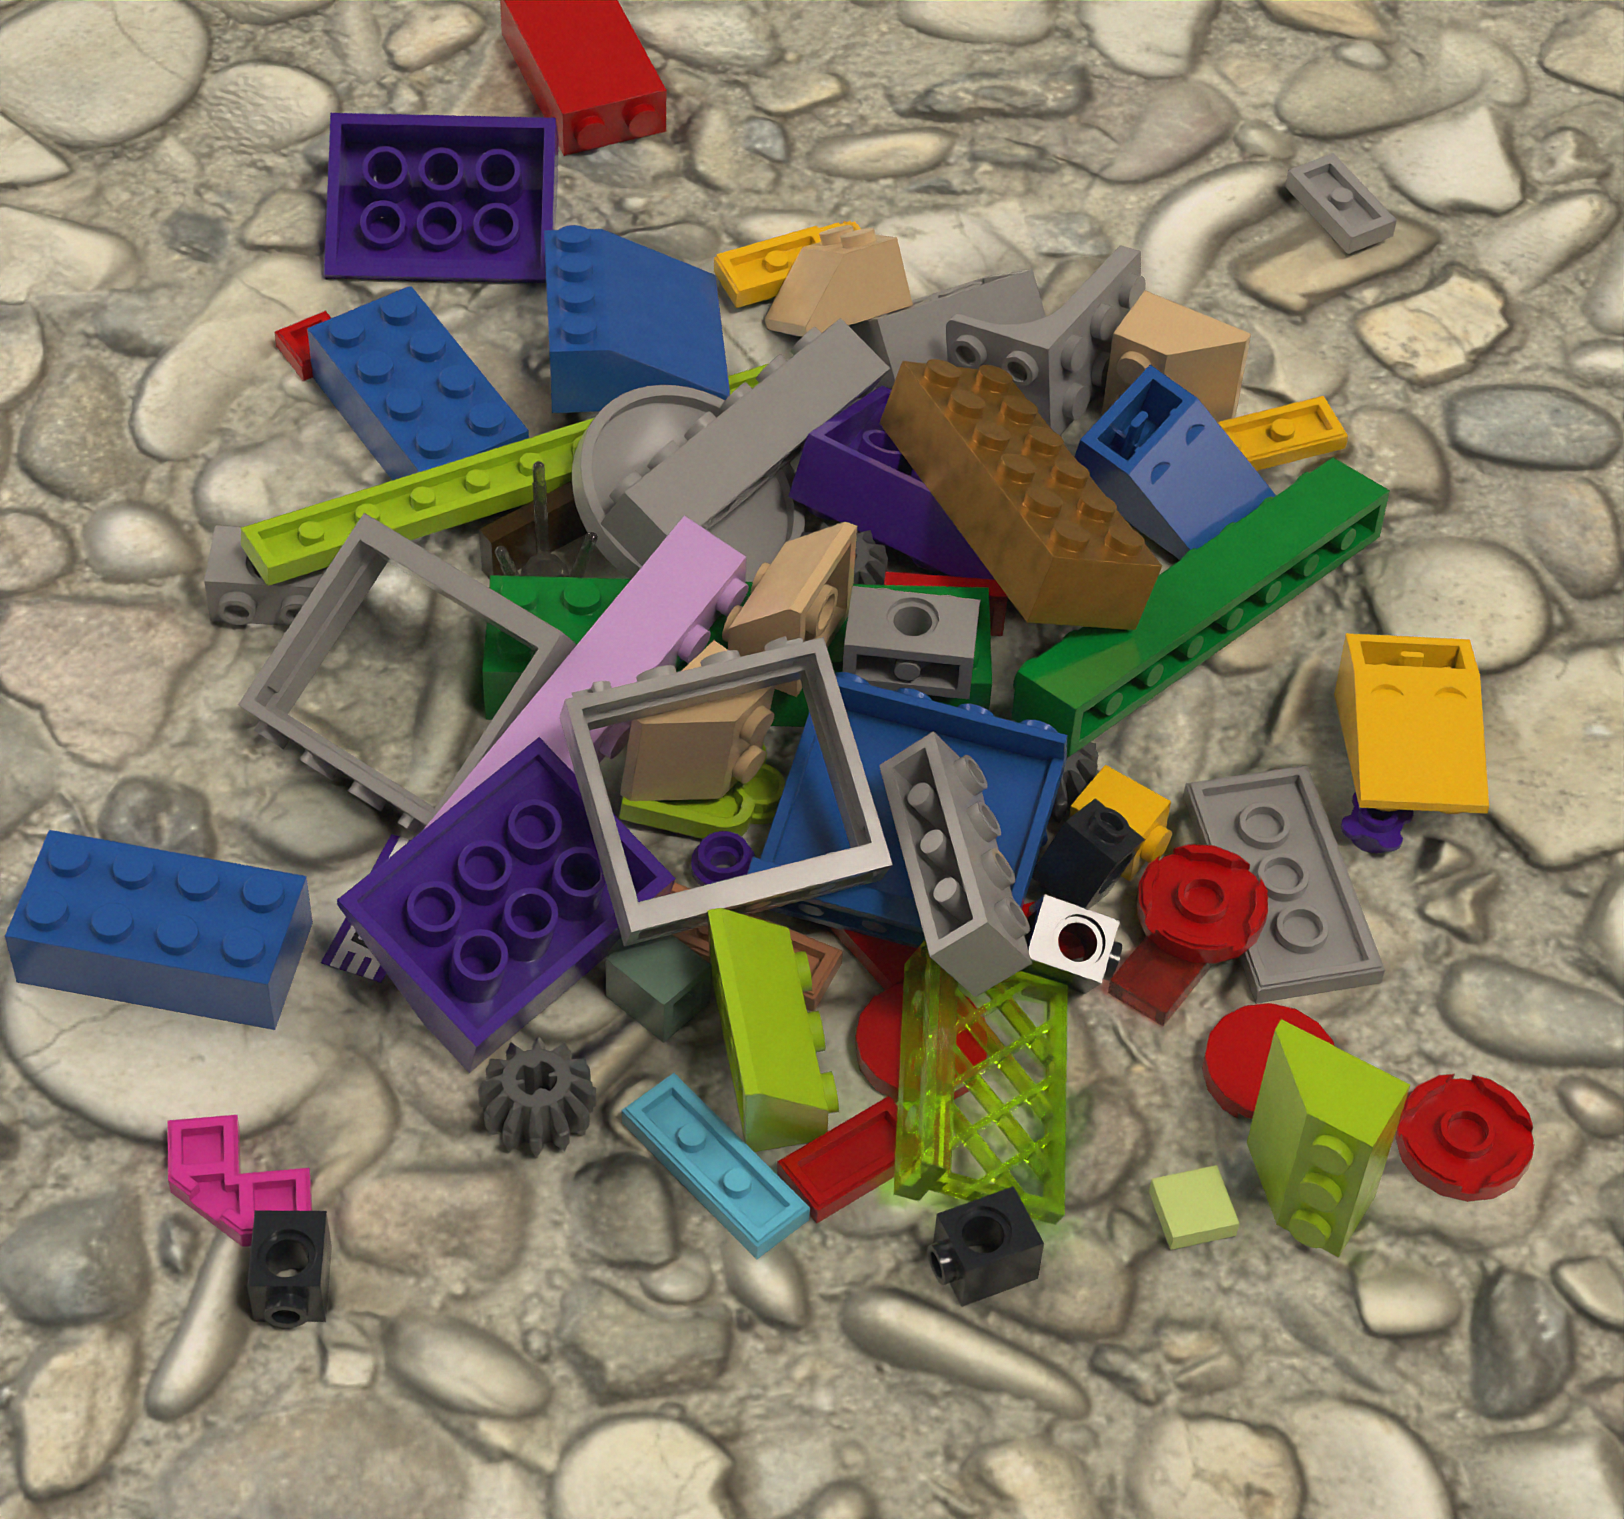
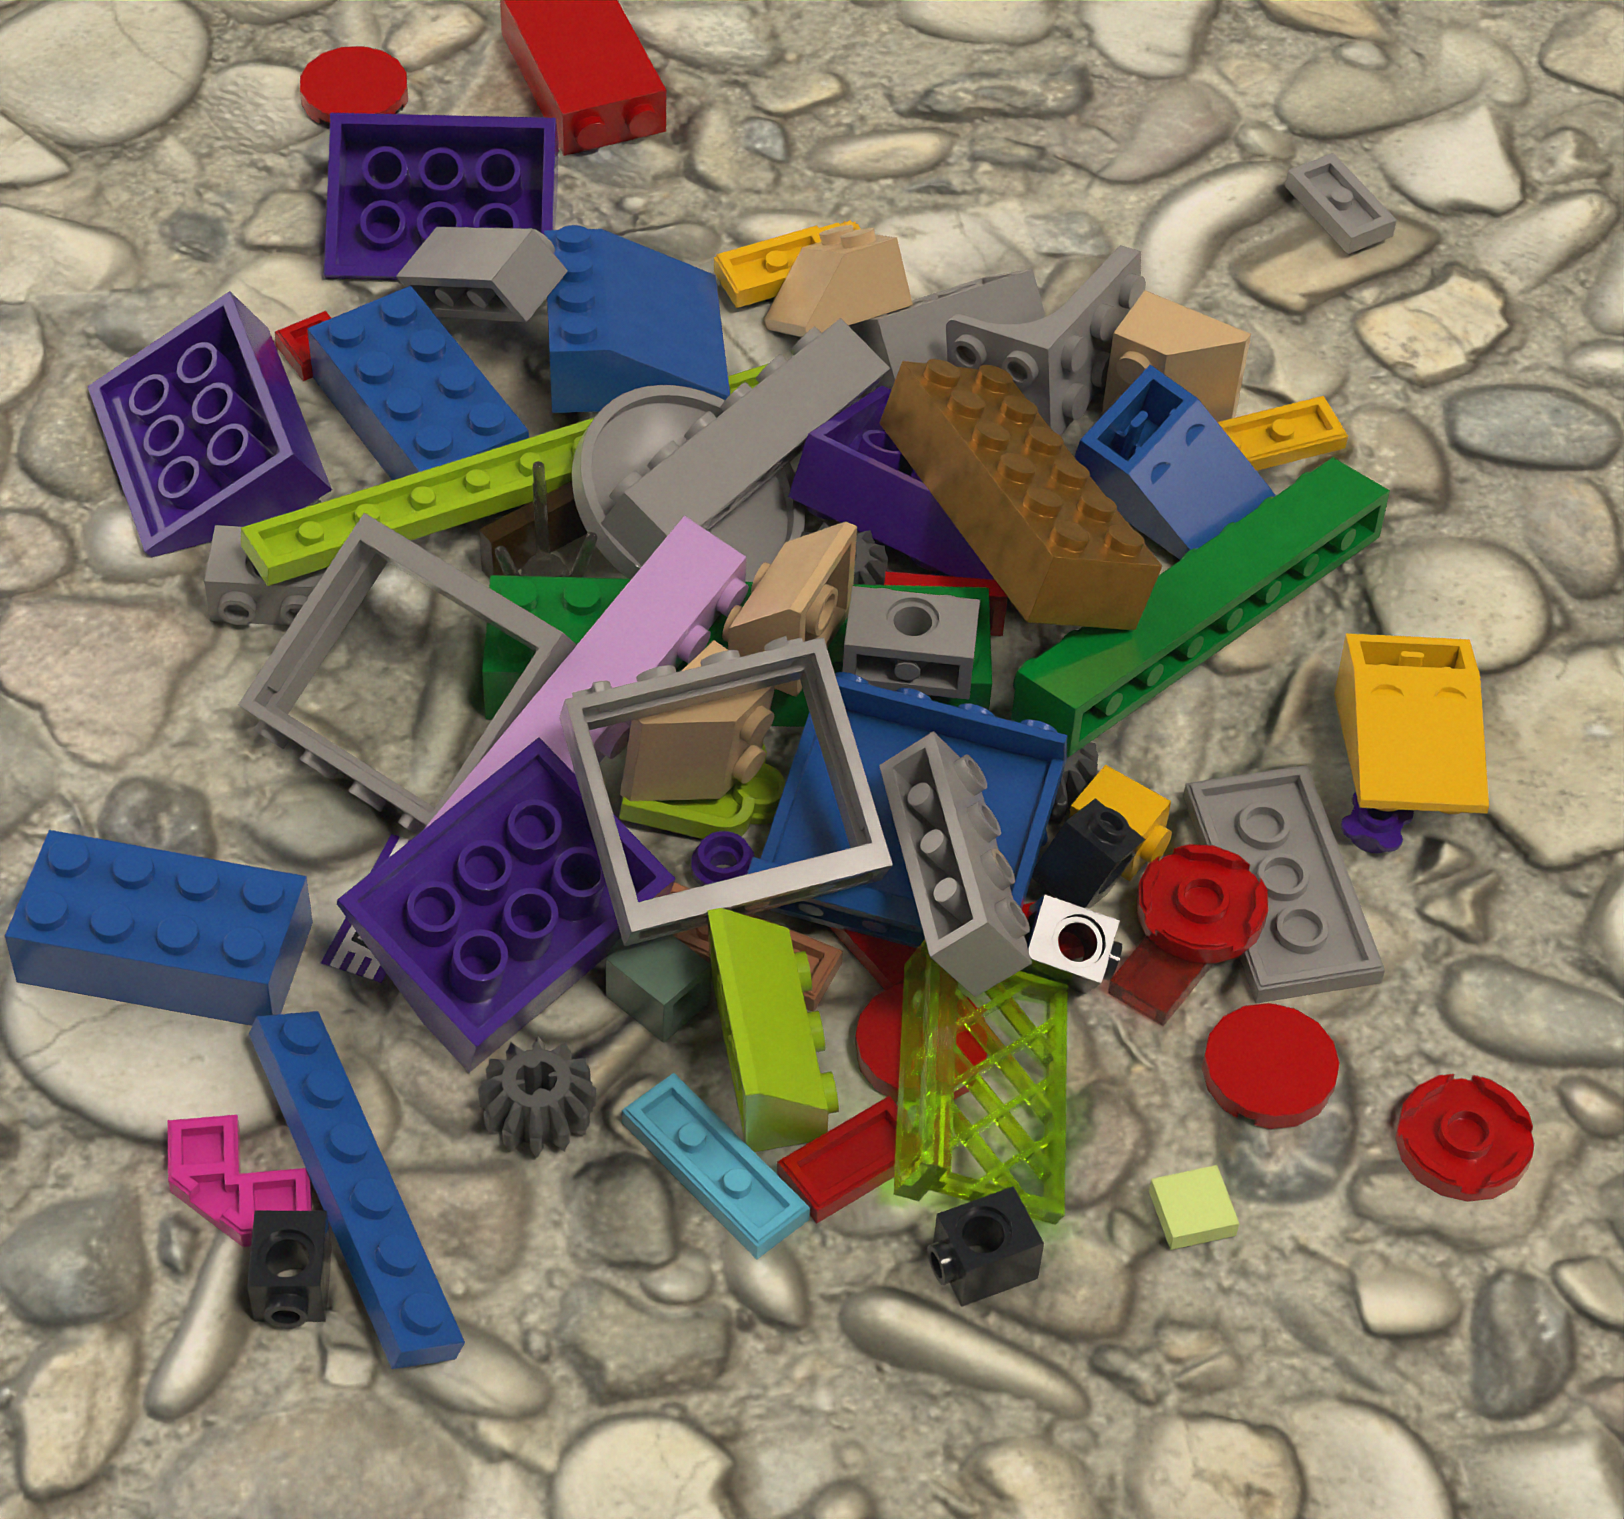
(207, 430): none -> dark purple slope
(353, 82): none -> red tile
(356, 1190): none -> blue plate
(484, 272): none -> light grey brick
(1322, 1136): lime slope -> none

